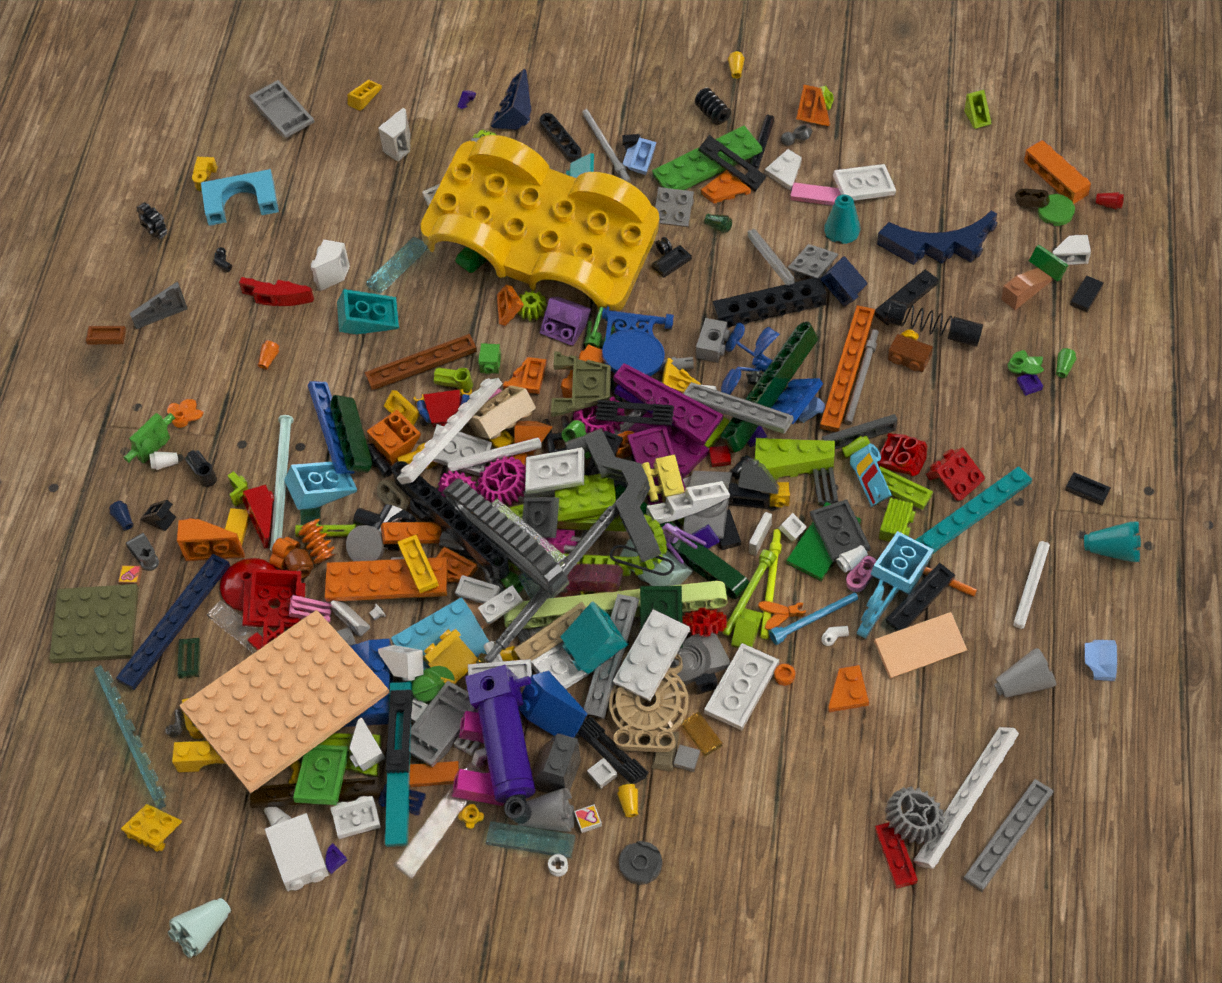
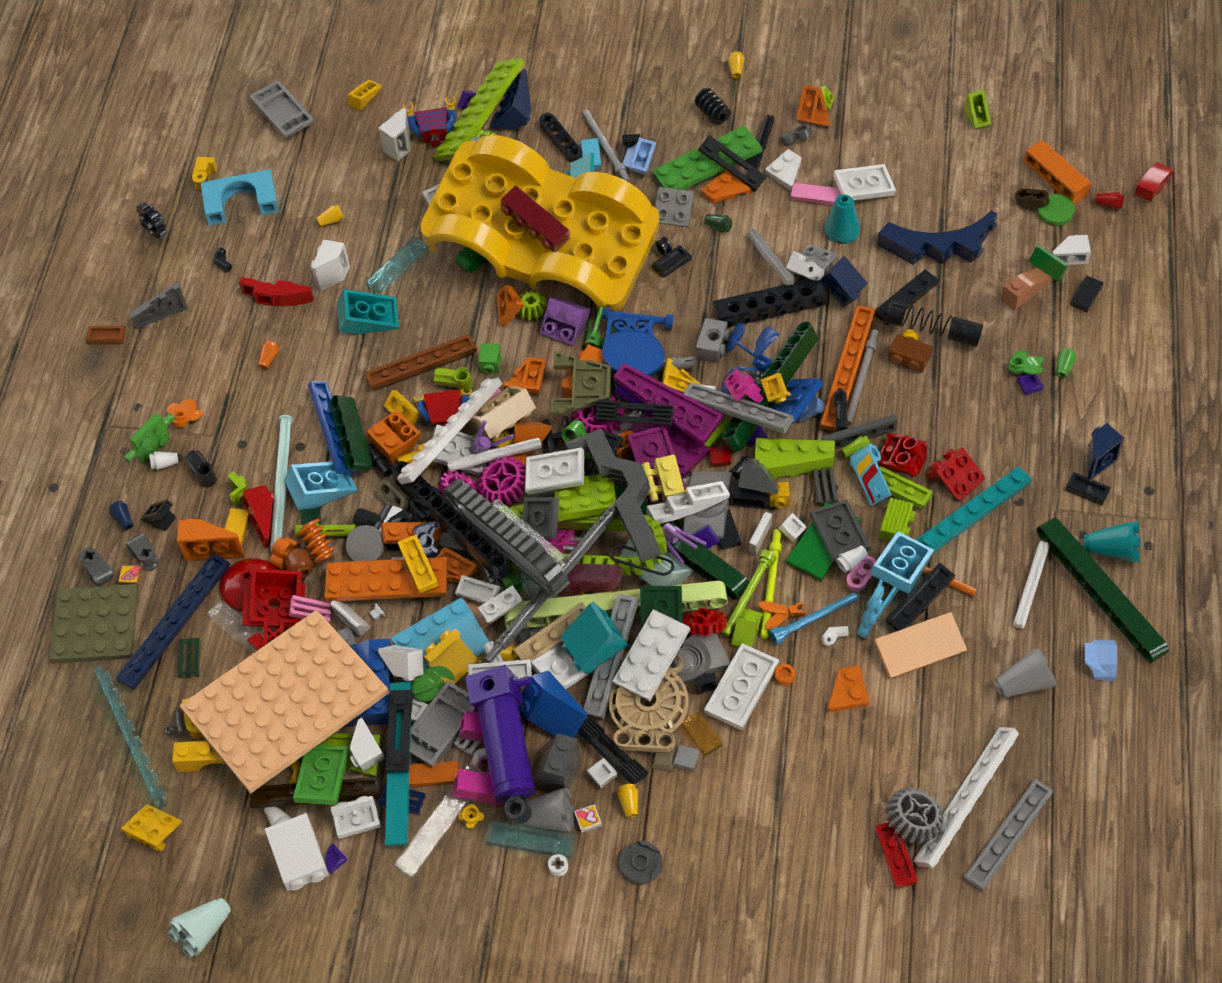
(95, 566): none -> dark grey piece
(331, 215): none -> yellow cone
(425, 535): none -> piece
(432, 124): none -> torso
(479, 107): none -> lime plate
(482, 443): none -> medium lavender plant
(534, 219): none -> dark red brick
(592, 146): none -> medium azure tile
(741, 384): none -> dark pink bracket
(775, 388): none -> yellow bracket
(808, 269): none -> white leg
(840, 406): none -> black piece
(1103, 449): none -> dark blue slope
(1103, 590): none -> dark green beam
(1153, 181): none -> red slope

